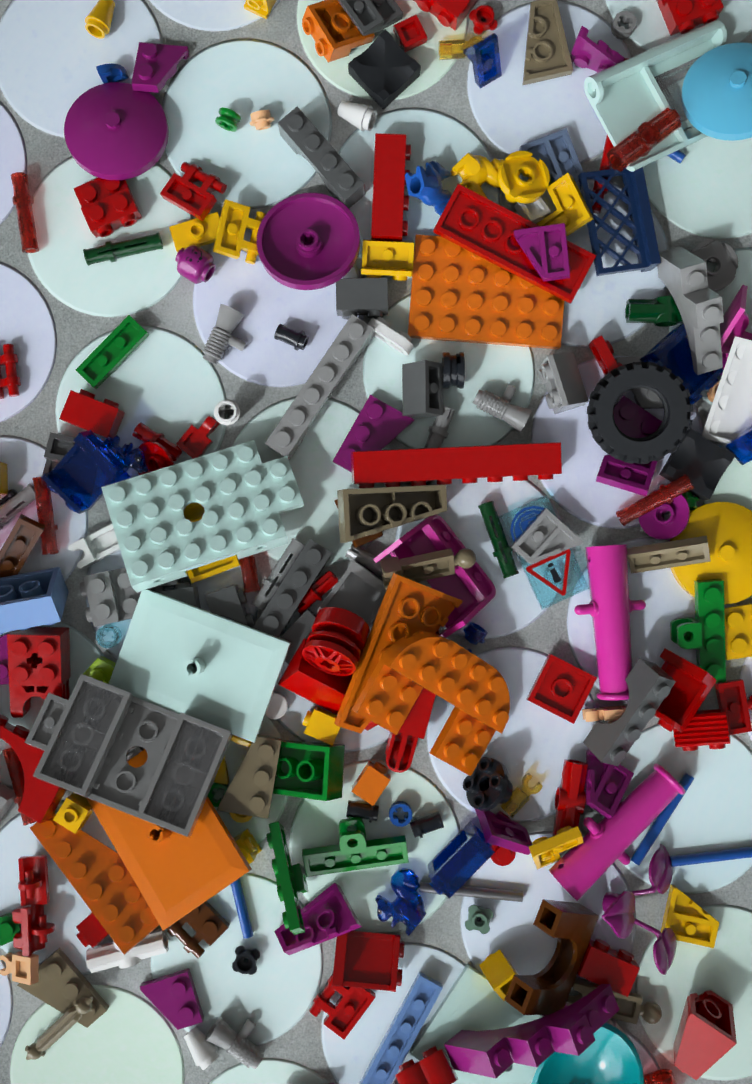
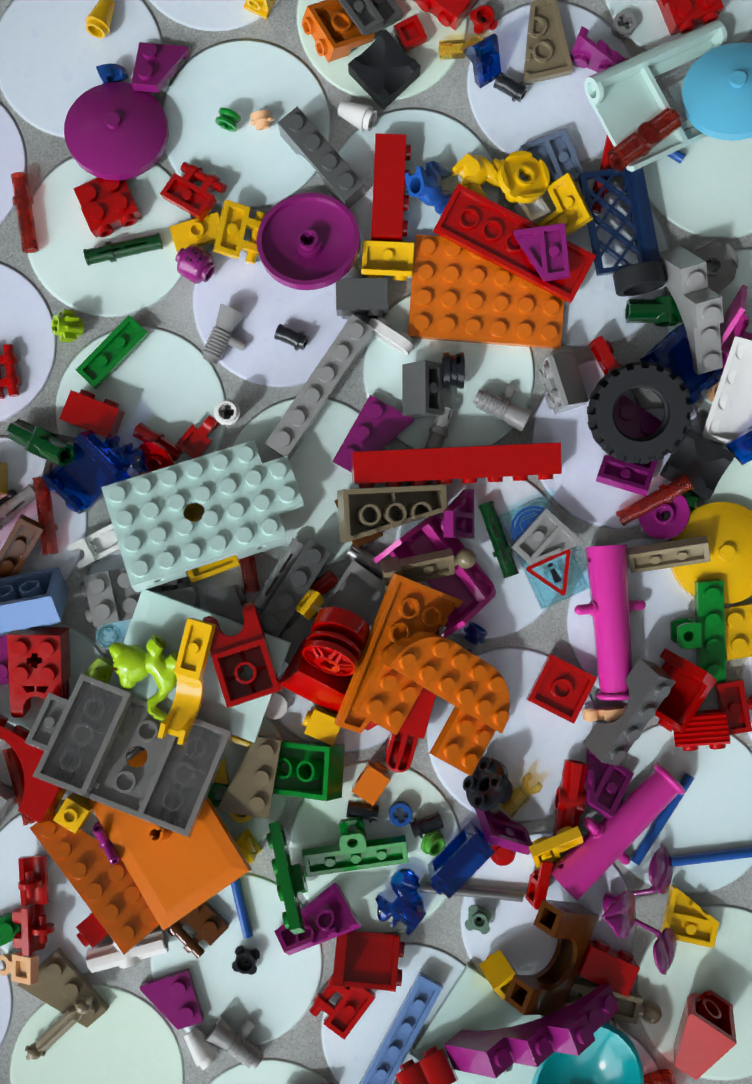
(41, 442): none -> dark green piece
(67, 325): none -> lime gear
(105, 843): none -> magenta piece
(134, 664): none -> lime animal
(190, 683): none -> yellow piece
(235, 652): none -> red brick
(310, 604): none -> yellow slope
(433, 843): none -> bright green plate
(459, 516): none -> magenta wing
(510, 87): none -> black pin
(539, 884): none -> red tile
(639, 278): none -> black tyre

